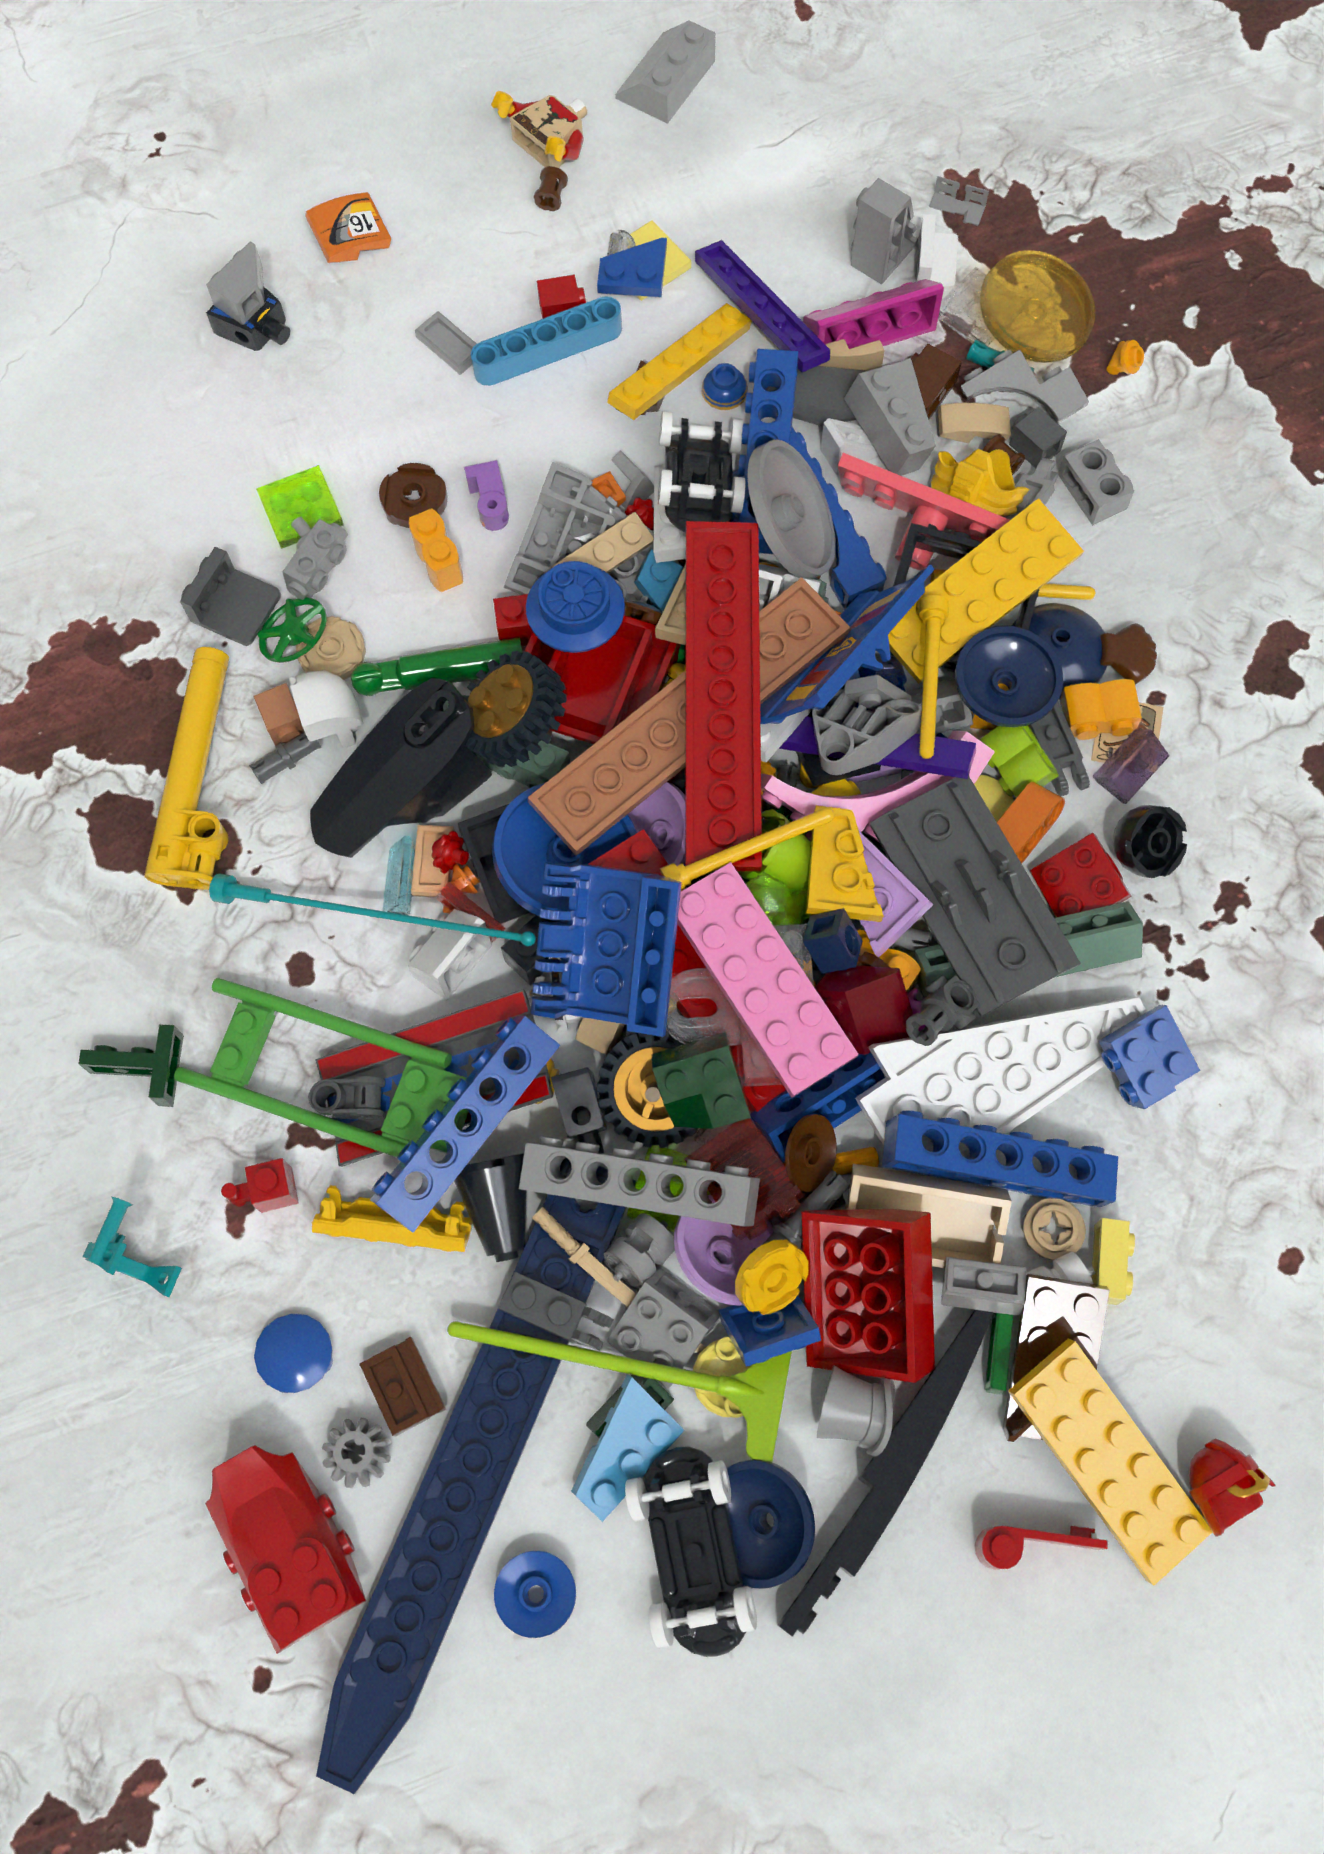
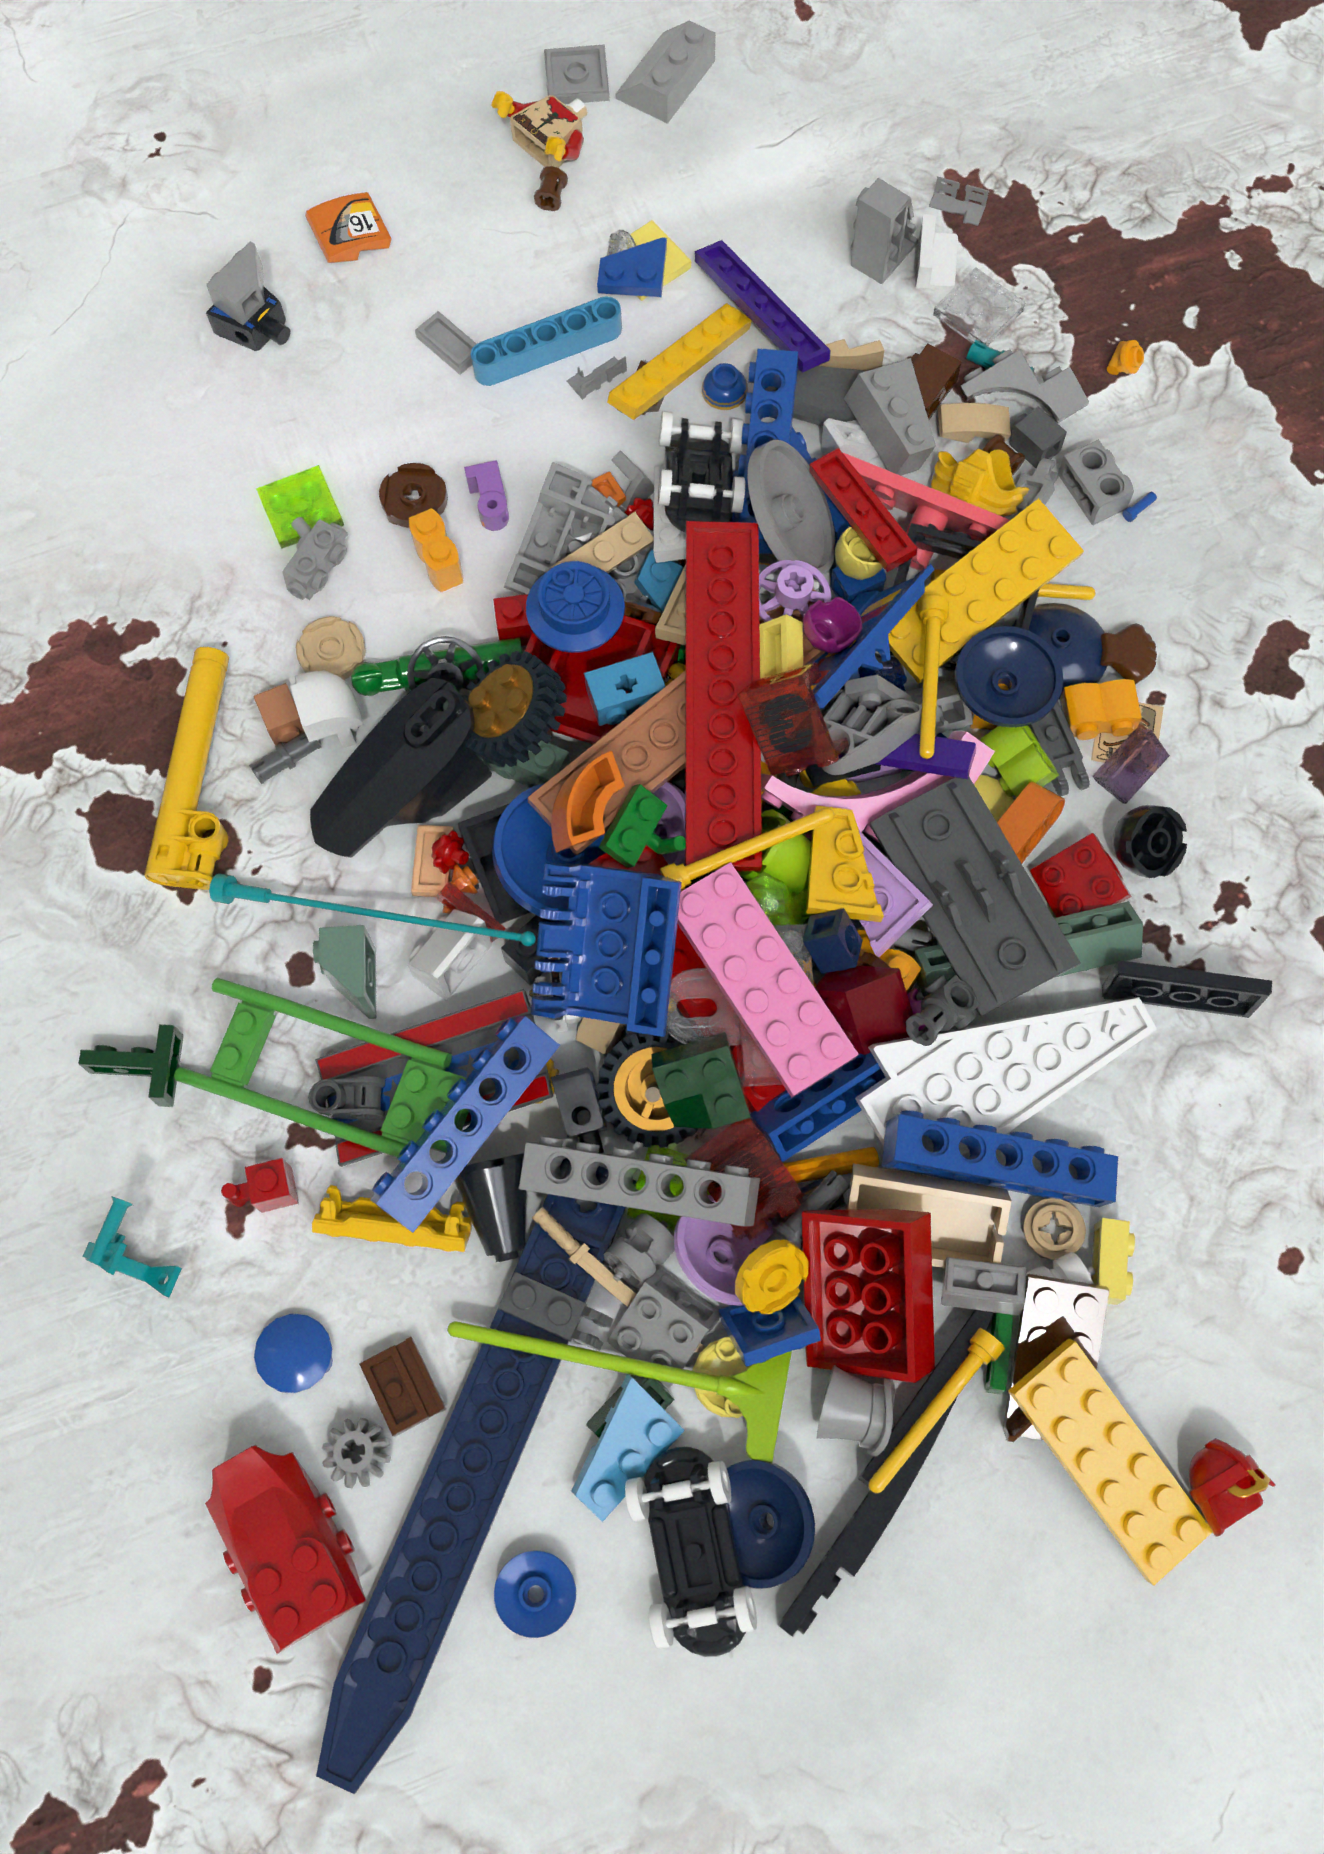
(228, 599): dark grey bracket -> none
(292, 630): green wheel -> none
(349, 963): none -> sand green slope
(399, 877): clear light blue slope -> none
(444, 668): none -> black wheel
(559, 295): red brick -> none
(577, 73): none -> light grey tile
(582, 802): none -> orange brick
(593, 381): none -> light grey piece
(608, 686): none -> dark azure brick
(635, 828): none -> green plate
(780, 645): none -> light yellow piece
(790, 721): none -> clear red panel
(792, 587): none -> lavender wheel
(810, 1152): reddish brown dish -> none
(832, 625): none -> magenta hair
(855, 557): none -> light yellow hair
(863, 510): none -> red plate
(881, 316): dark pink slope -> none
(982, 1350): none -> yellow piece
(1003, 1545): red door -> none
(1037, 306): clear yellow brick -> none
(1132, 512): none -> blue piece
(1148, 1057): plate -> none
(1186, 988): none -> black tile

